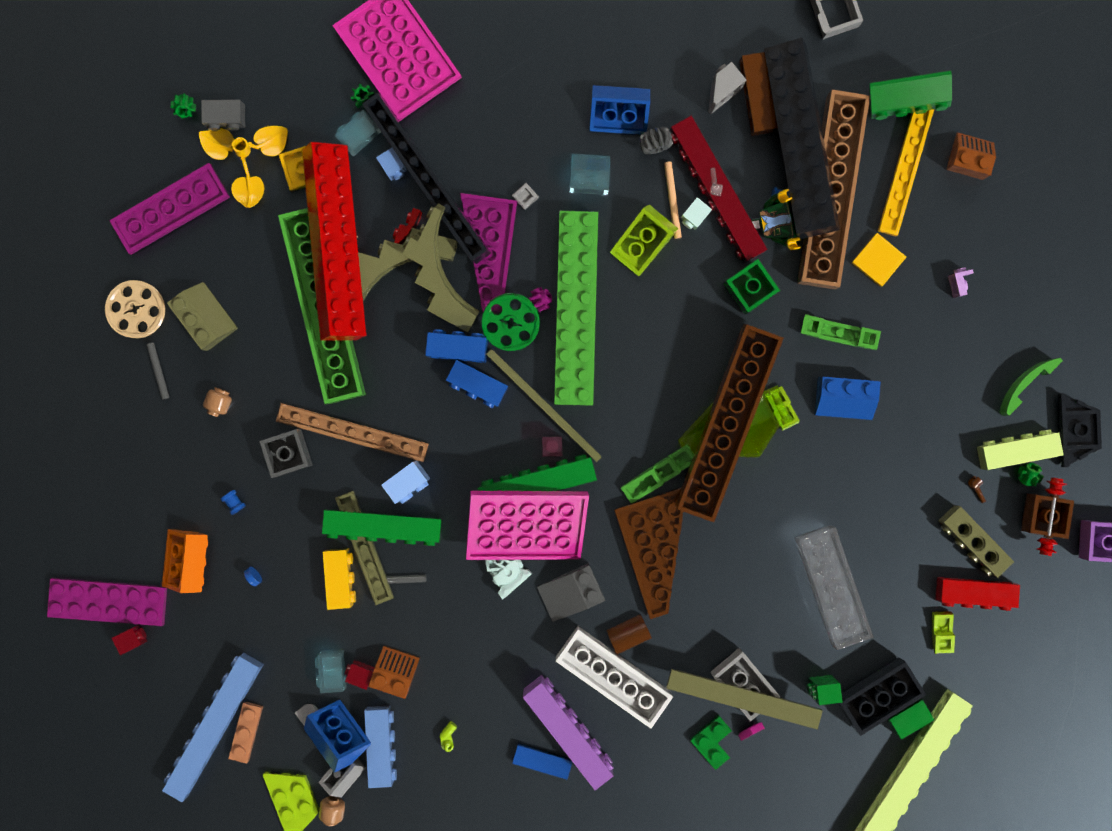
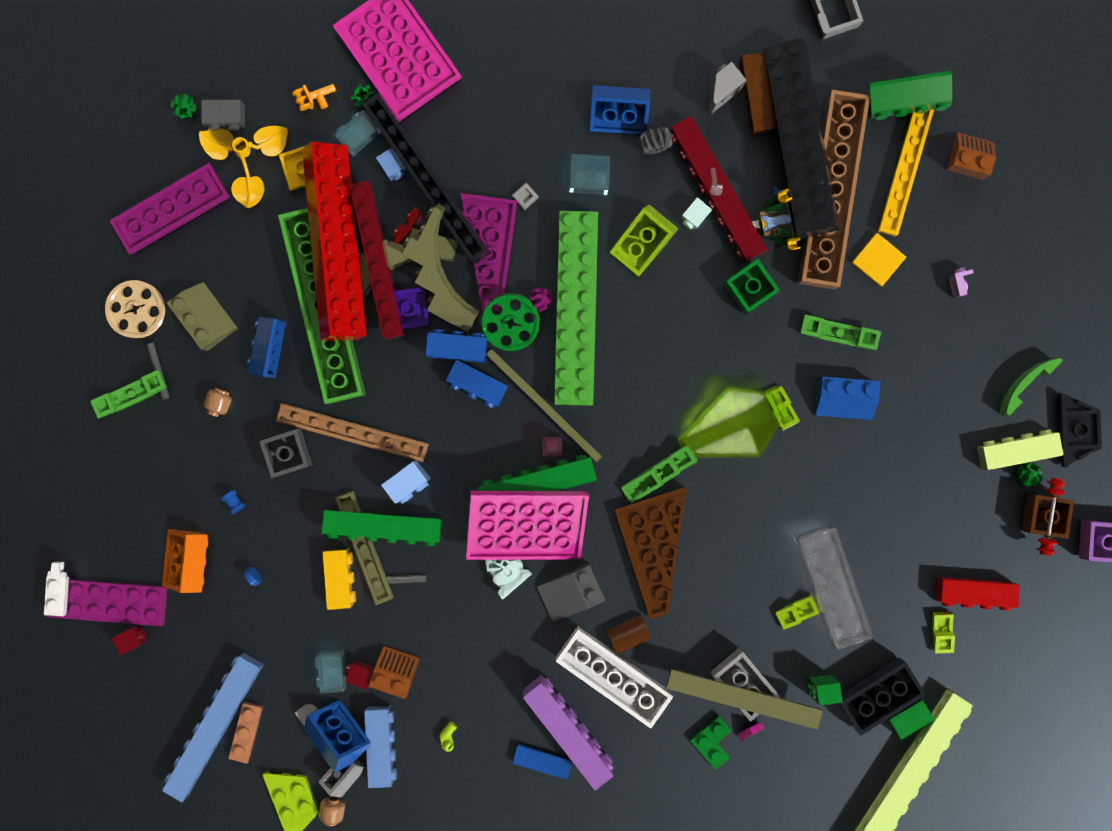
(56, 590): none -> white hinge
(129, 395): none -> bright green slope
(266, 347): none -> blue slope
(309, 96): none -> light orange arm
(377, 260): none -> dark red brick
(413, 307): none -> dark purple plate
(672, 198): light nougat bar -> none
(728, 422): reddish brown brick -> none
(797, 612): none -> lime slope
(975, 483): reddish brown hand -> none
(999, 559): olive brick -> none

